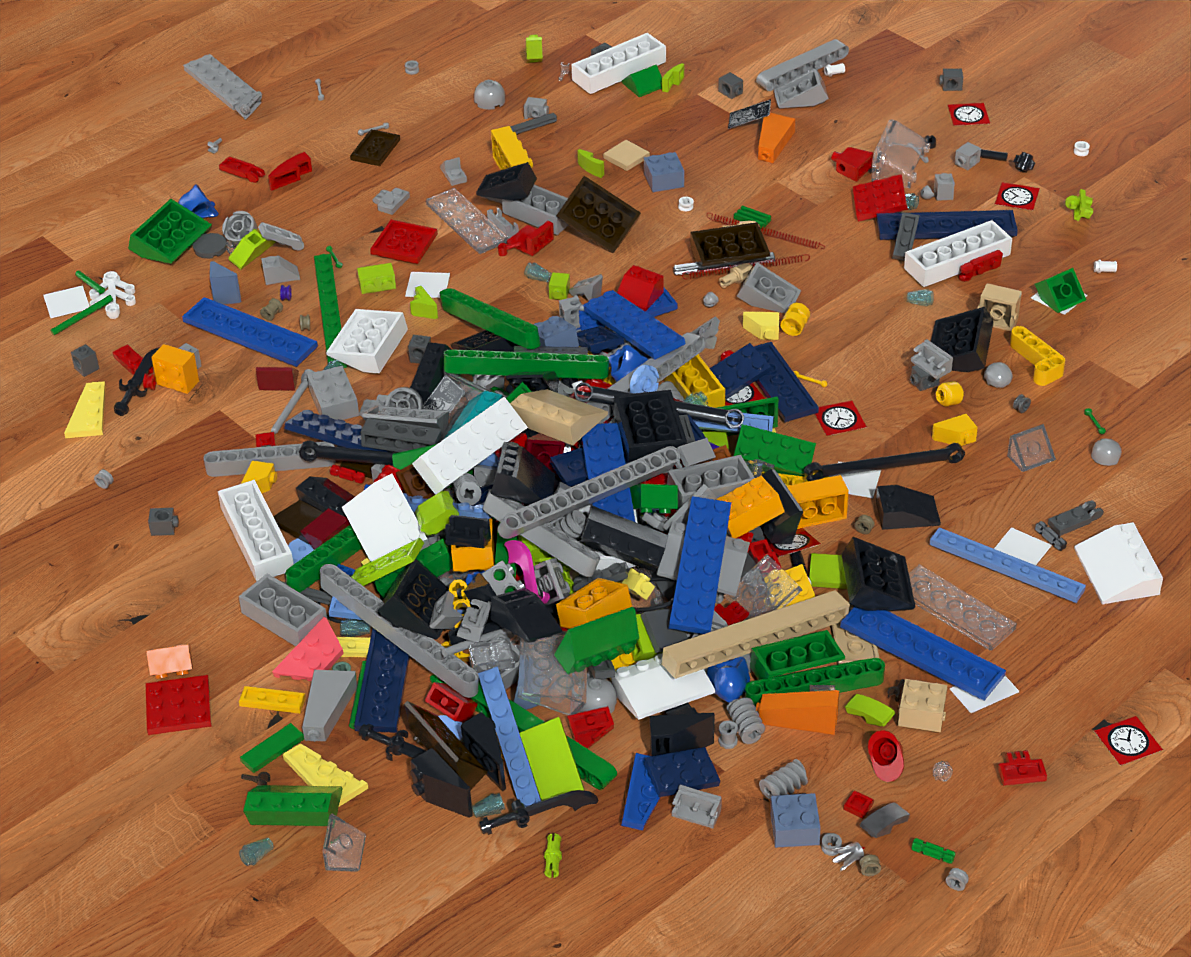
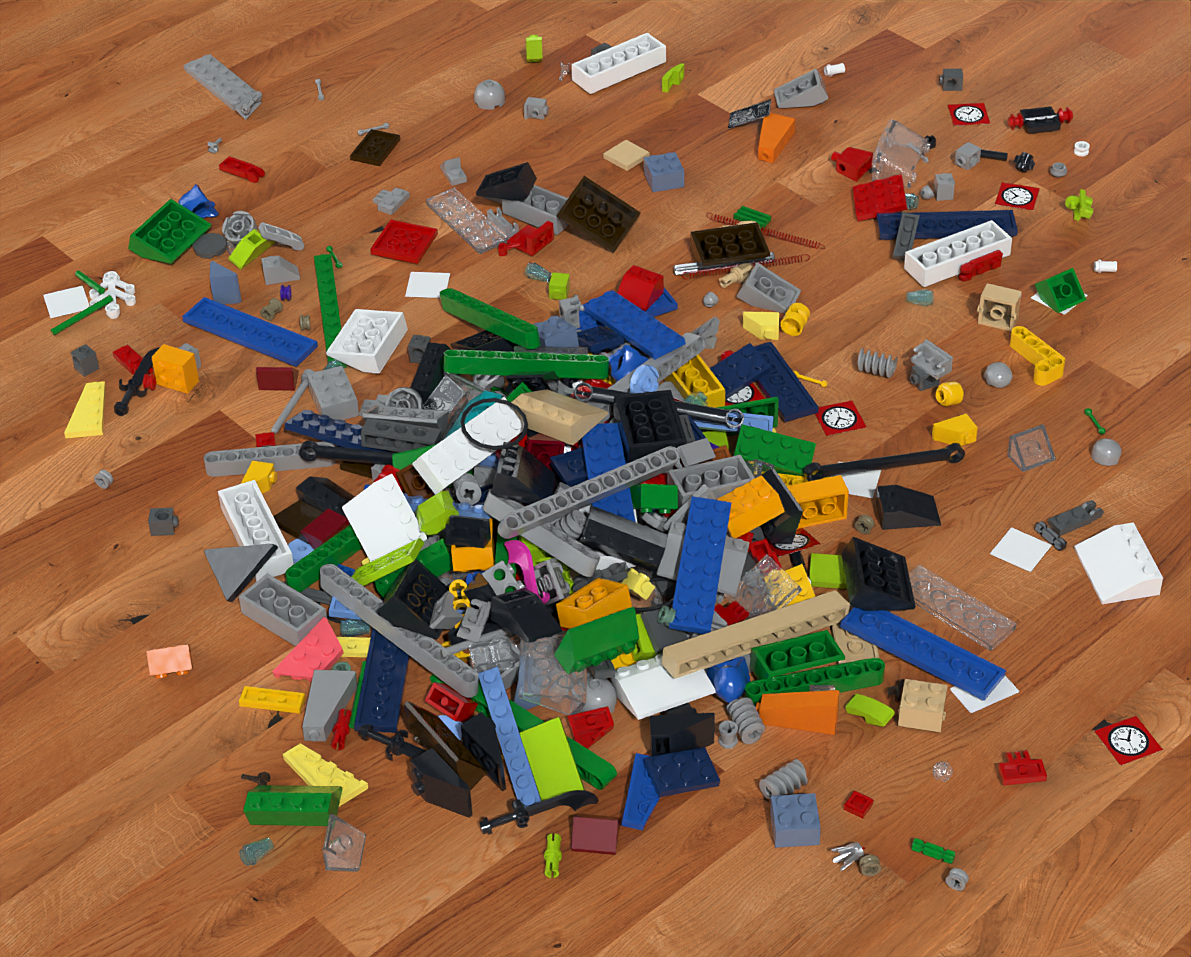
(178, 704): red plate -> none
(237, 566): none -> tile
(272, 748): green tile -> none
(290, 171): red slope -> none
(341, 729): none -> red pin
(347, 473): red axle -> none
(376, 278): lime brick -> none
(411, 67): light grey bush -> none
(423, 304): lime slope -> none
(488, 806): clear light blue cone -> none
(490, 446): none -> black piece
(507, 149): yellow brick -> none
(534, 123): dark grey axle -> none
(590, 164): lime slope -> none
(590, 287): light grey slope -> none
(595, 833): none -> dark red slope
(644, 81): green slope -> none
(666, 615): none -> sand green bush
(685, 203): white bush -> none
(697, 806): light grey hinge -> none
(730, 85): dark grey brick -> none
(802, 64): light grey beam -> none
(831, 838): light grey bush -> none
(876, 364): none -> light grey piece
(882, 820): flat silver slope -> none
(886, 755): red piece -> none
(965, 338): black slope -> none
(1007, 565): medium blue plate -> none
(1022, 403): dark grey bush -> none
(1040, 119): none -> black plate
(1058, 169): none -> light grey plate

